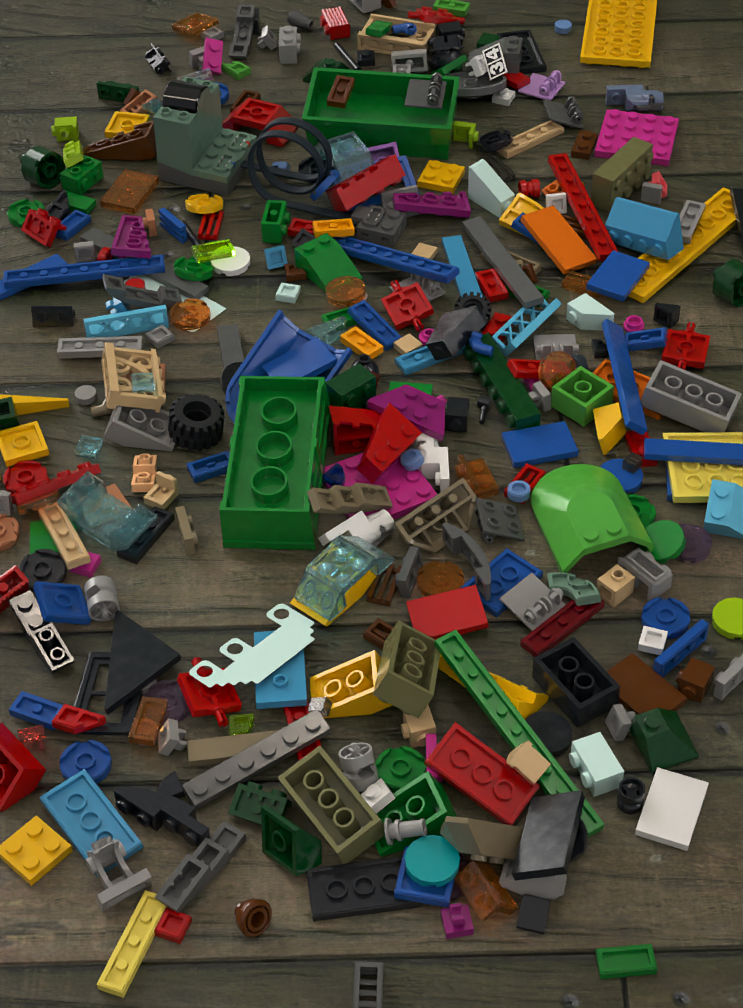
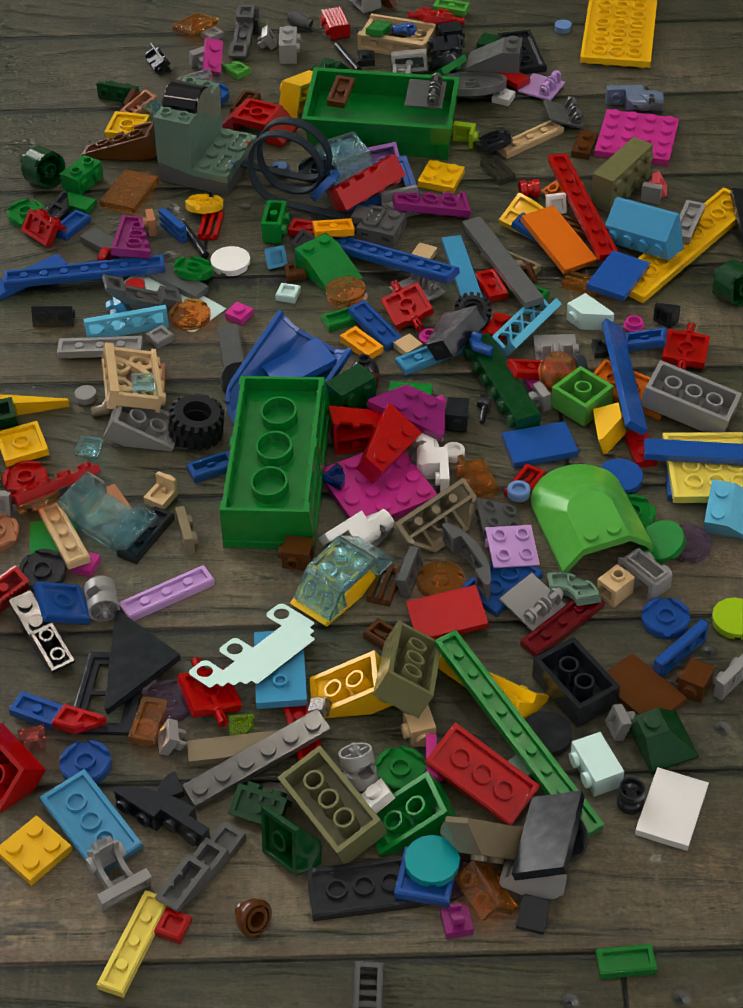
(66, 129): lime brick -> none
(72, 153): lime plate -> none
(84, 251): light grey tile -> none
(144, 472): light nougat slope -> none
(167, 593): none -> lavender tile
(213, 251): clear neon green tile -> none
(239, 313): none -> dark pink plate
(294, 93): none -> yellow wedge
(296, 552): none -> reddish brown brick
(322, 330): clear light blue slope -> none
(349, 499): dark tan slope -> none
(401, 830): light grey pin -> none
(412, 459): medium blue tile -> none
(454, 450): none -> white tile
(478, 65): white tile -> none
(488, 188): light aqua slope -> none
(494, 61): white sticker -> none
(511, 546): none -> lavender hinge
(528, 762): tan tile -> none
(632, 463): clear smoke piece -> none
(652, 640): white plate -> none

